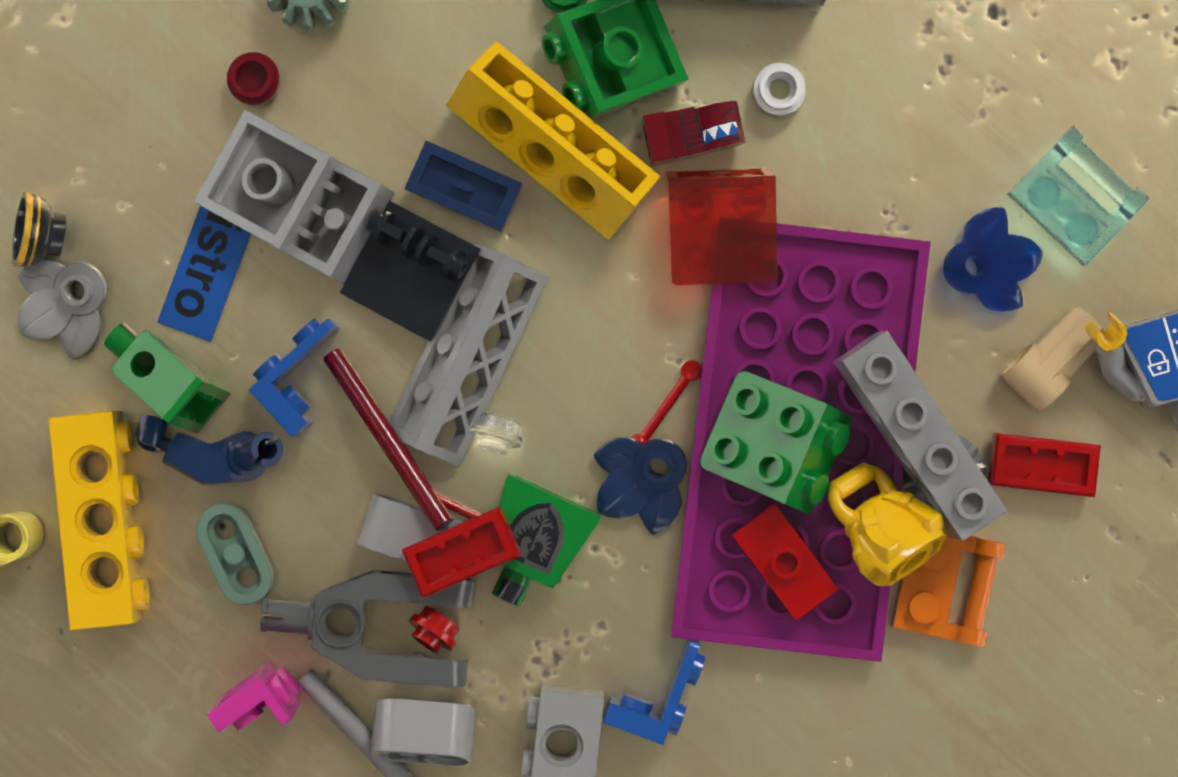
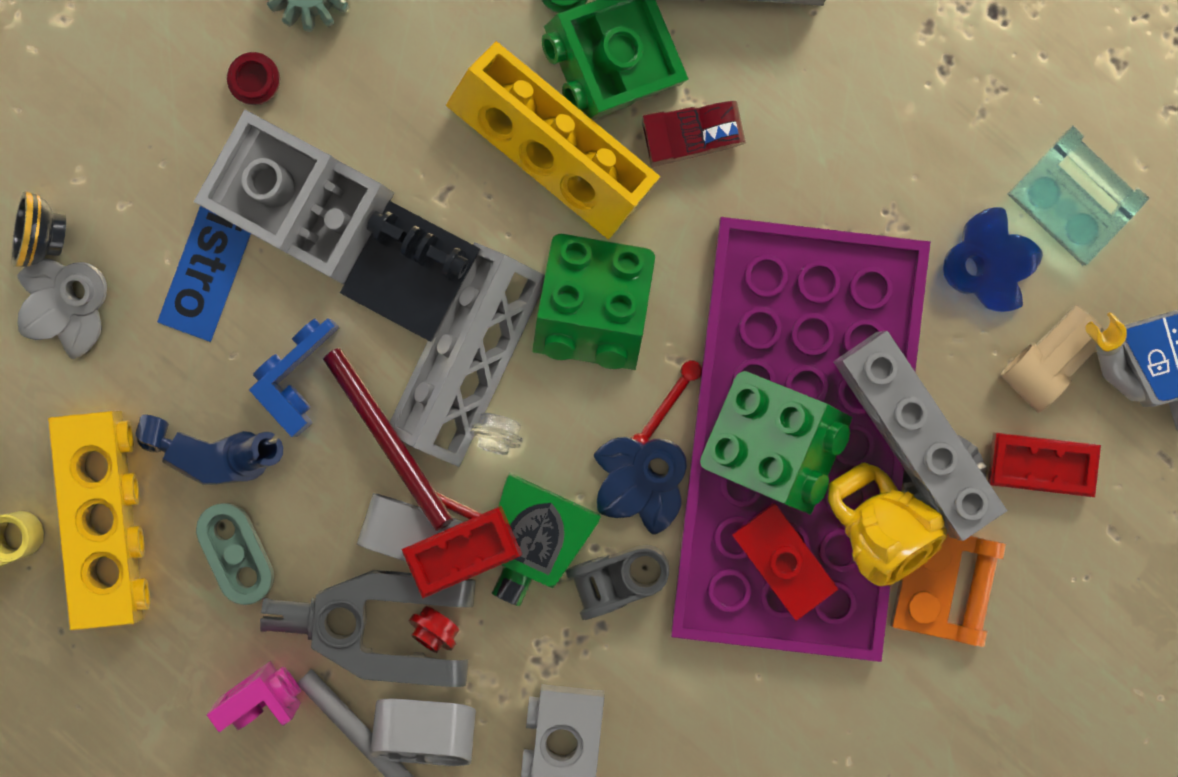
(165, 378): green torso -> none
(463, 186): dark blue plate -> none
(594, 301): none -> green bracket
(615, 580): none -> dark grey piece
(635, 713): blue bracket -> none
(722, 226): clear red bracket -> none
(786, 74): white plate -> none

